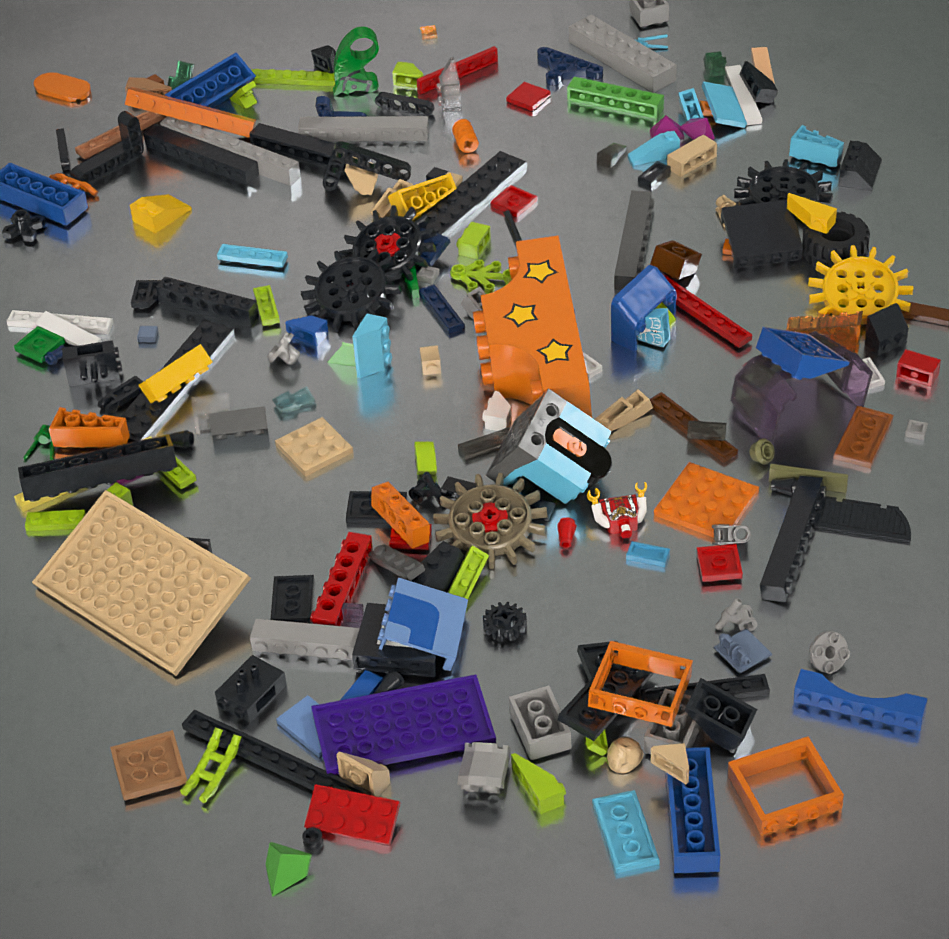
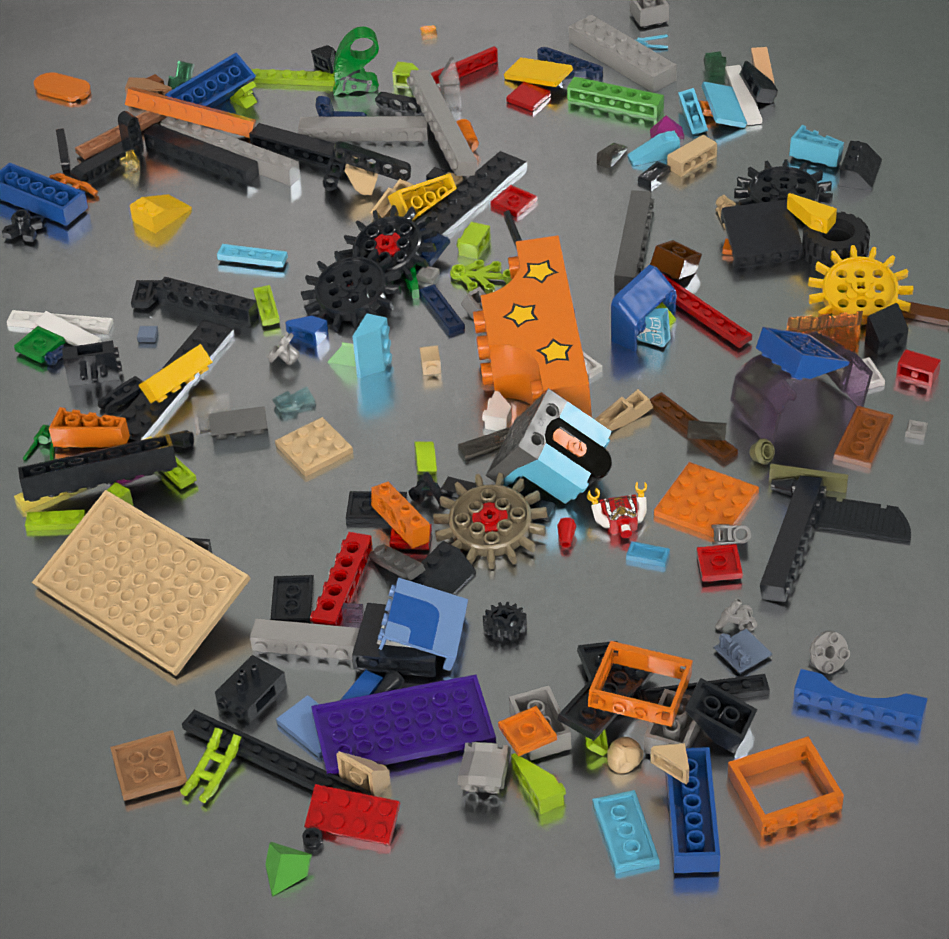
(132, 161): none -> clear yellow tile
(442, 123): none -> light grey brick
(468, 573): lime plate -> none
(527, 731): none -> orange tile
(538, 72): none -> yellow tile
(697, 127): magenta slope -> none

